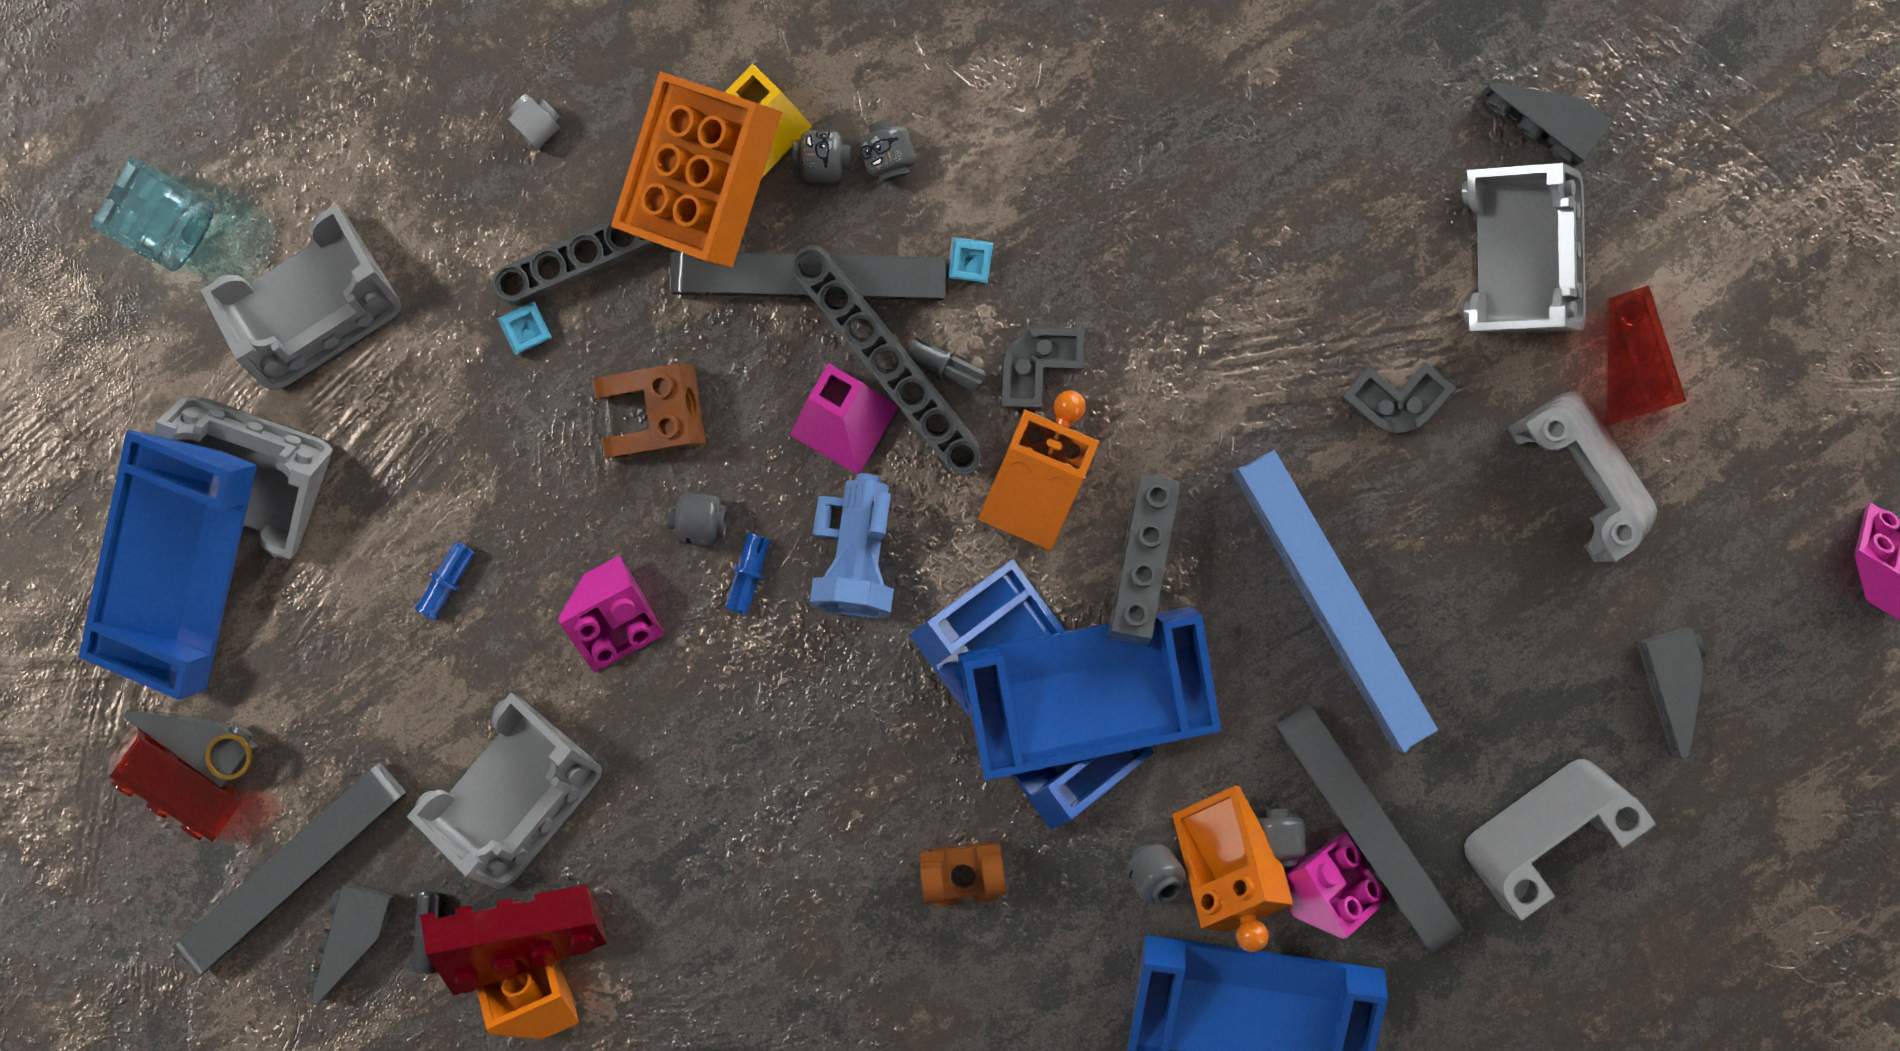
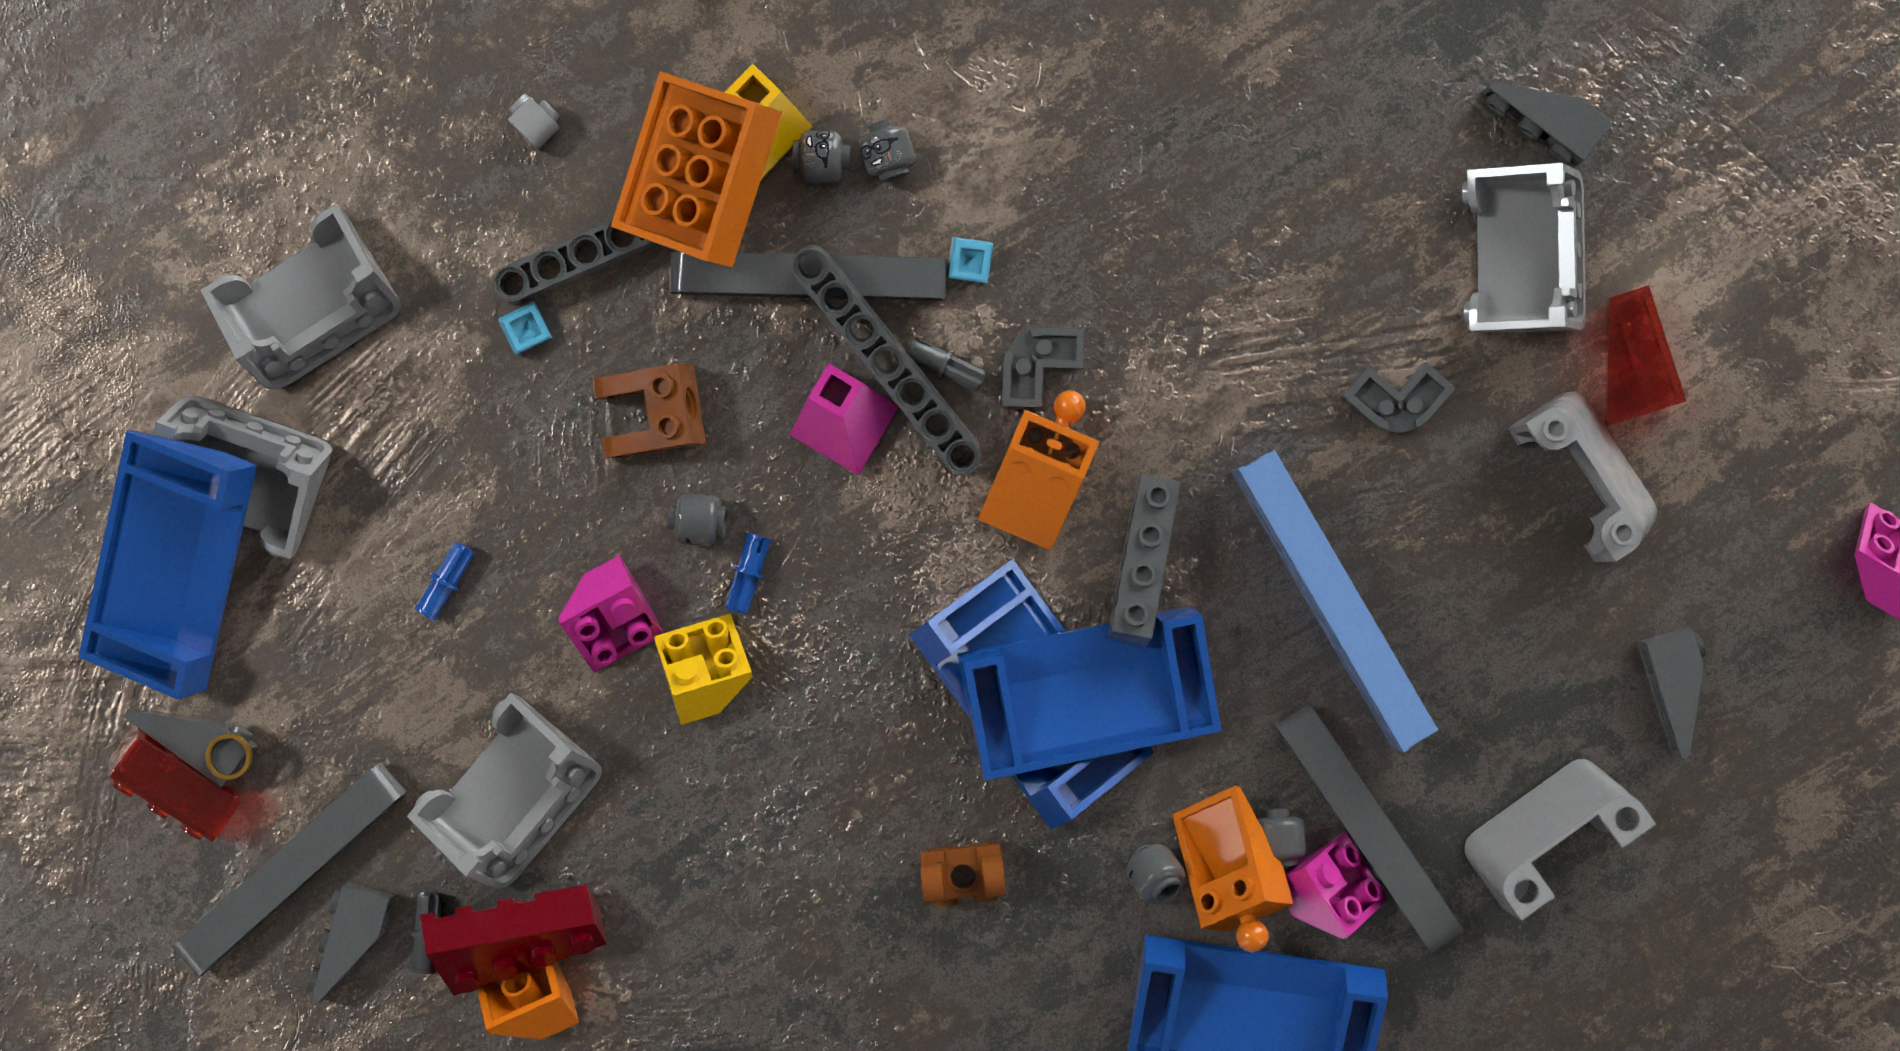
(154, 215): clear light blue piece -> none
(703, 667): none -> yellow slope
(854, 579): medium blue piece -> none

